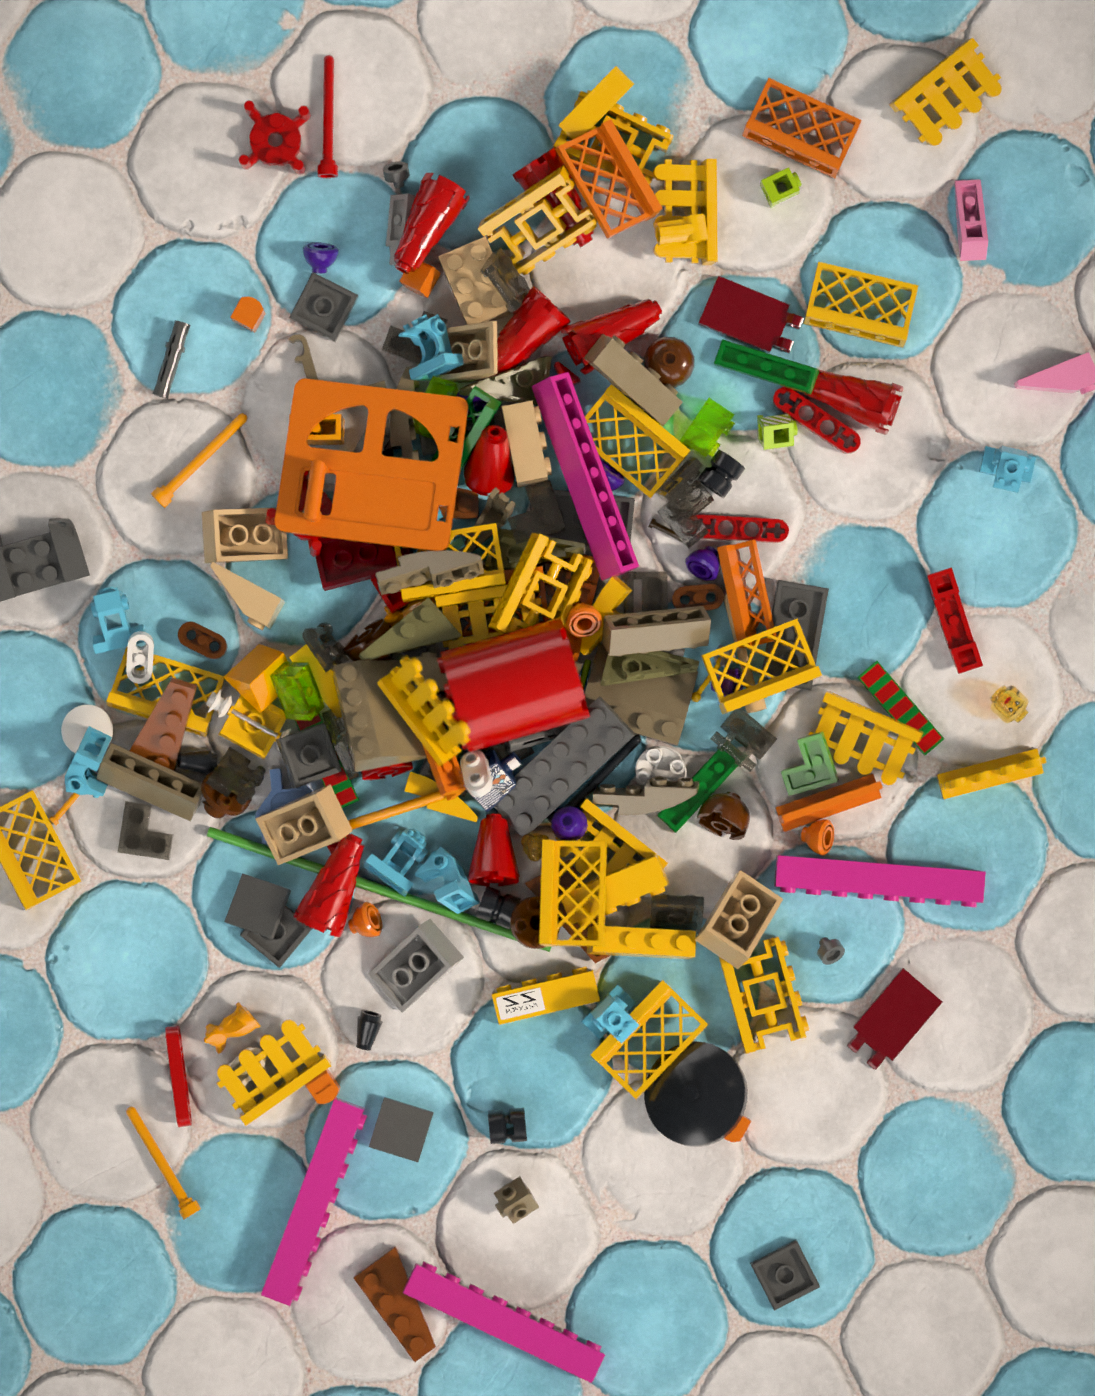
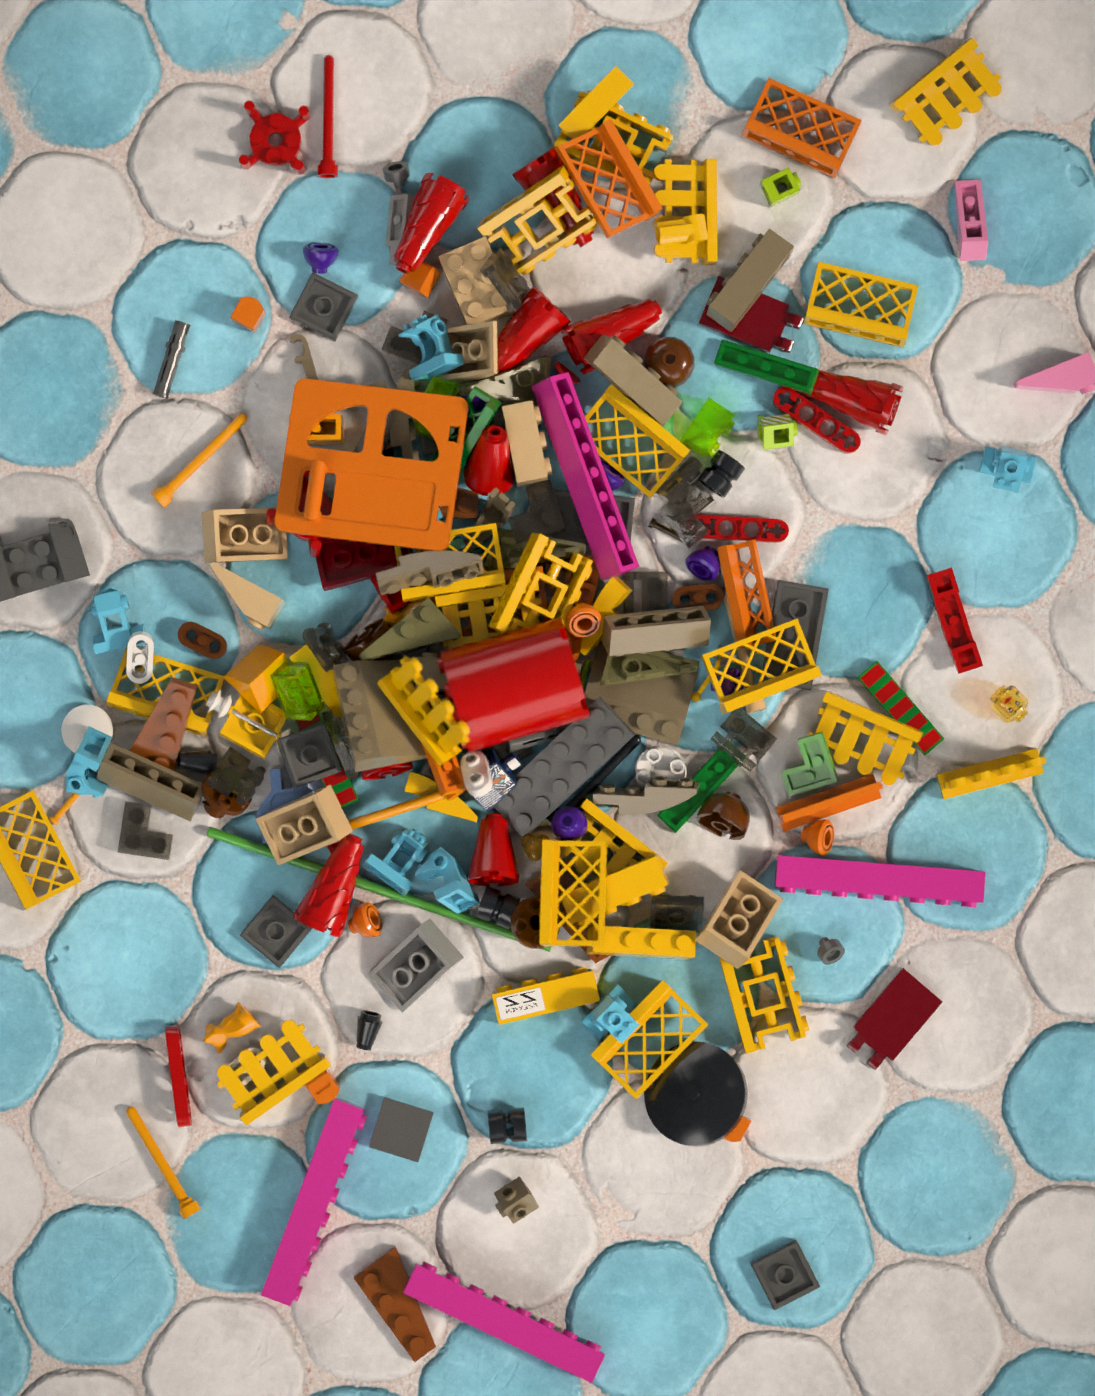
(257, 906): dark grey tile -> none
(749, 280): none -> dark tan brick

